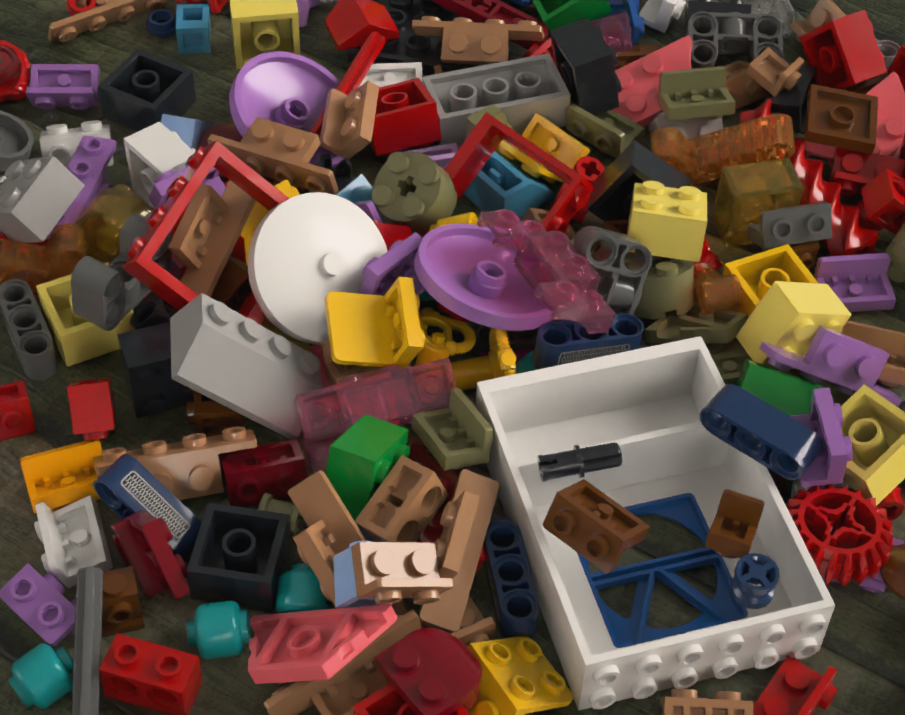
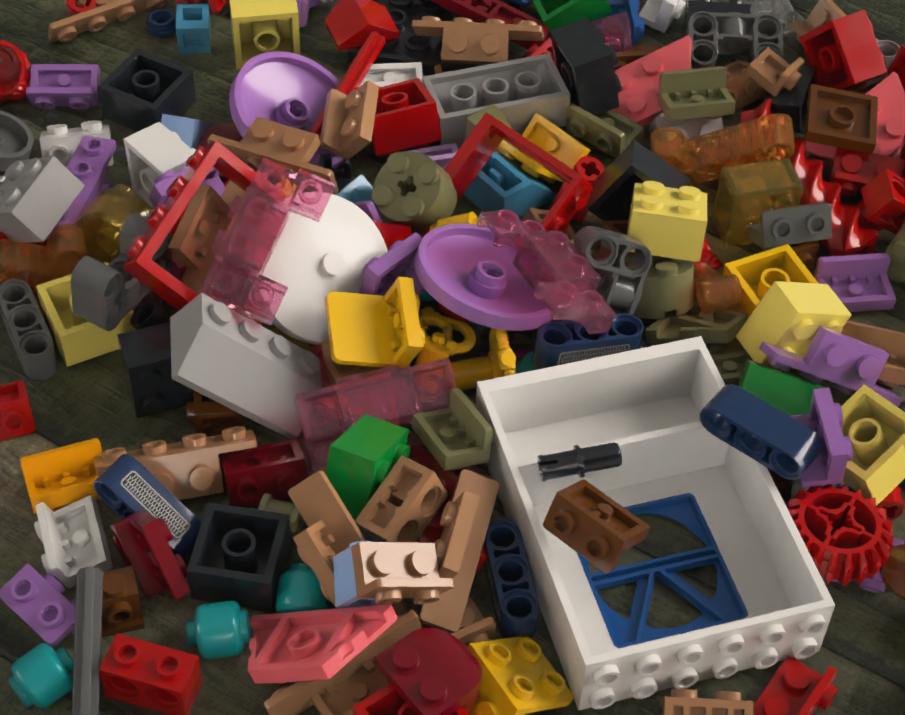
(92, 408): red brick -> none
(253, 235): none -> clear pink bracket
(734, 524): reddish brown bracket -> none
(755, 570): dark blue wheel -> none

